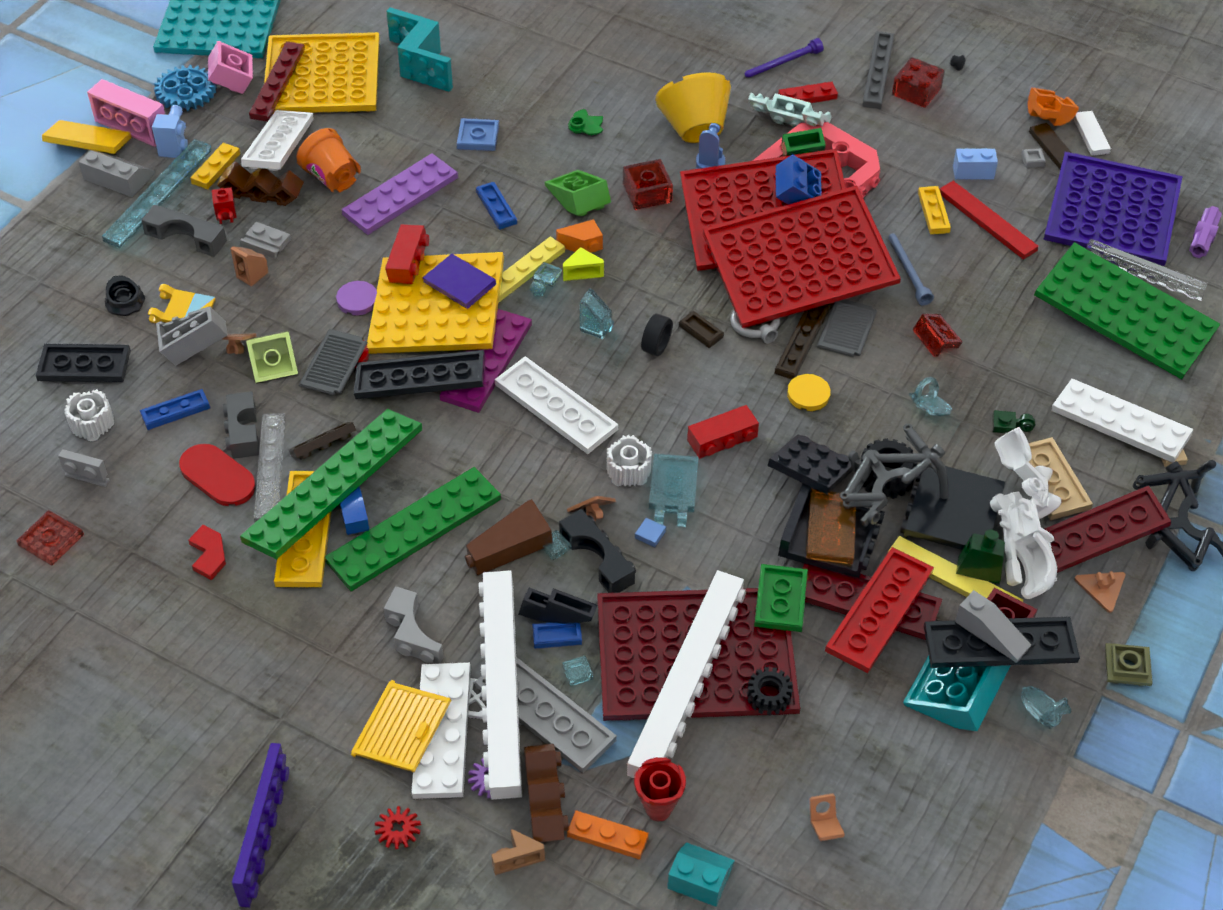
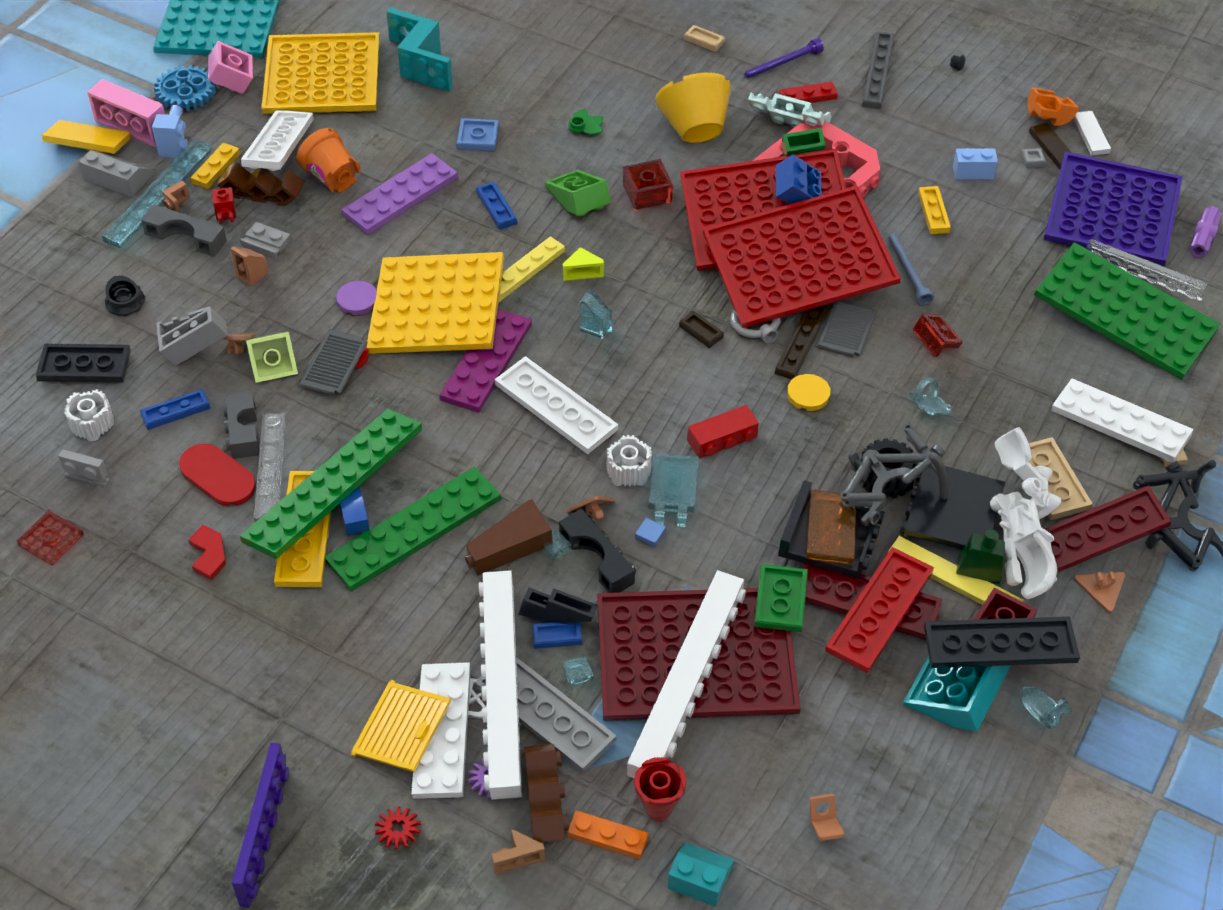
(175, 196): none -> nougat bracket
(179, 304): yellow flag -> none
(276, 81): dark red plate -> none
(322, 441): dark brown plate -> none
(407, 254): red brick -> none
(409, 639): light grey arch -> none
(419, 374): black plate -> none
(459, 281): dark purple tile -> none
(545, 275): clear light blue plate -> none
(582, 235): orange slope -> none
(656, 334): black tyre -> none
(704, 38): none -> tan tile
(709, 151): medium blue piece -> none
(768, 703): black tyre -> none
(811, 464): black plate -> none
(918, 82): clear red brick -> none
(988, 220): red tile -> none
(992, 626): light grey slope -> none
(1006, 421): dark green plate -> none
(1120, 672): olive piece -> none

